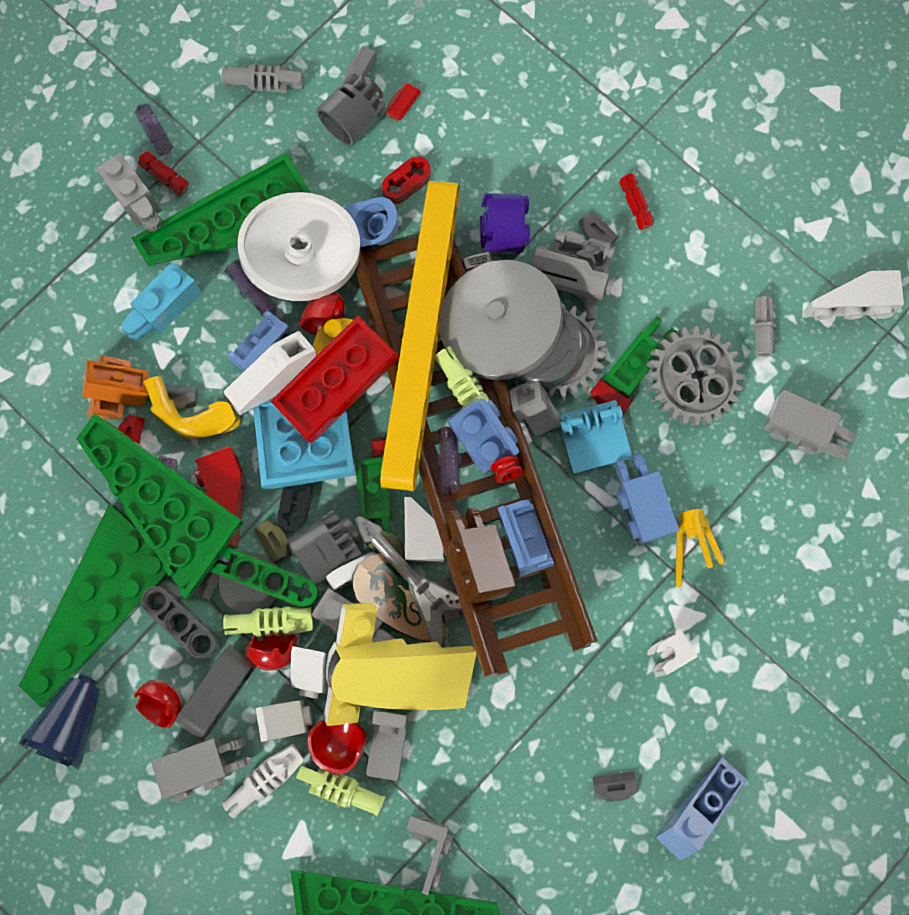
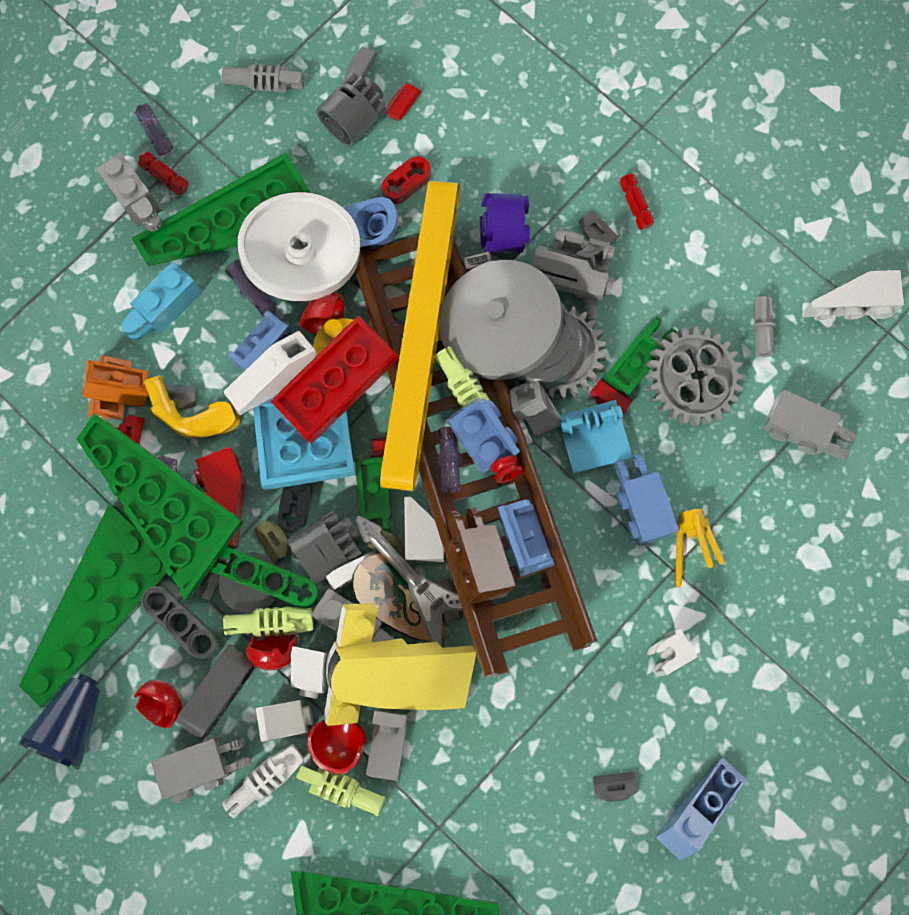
(424, 830): light grey bracket -> none

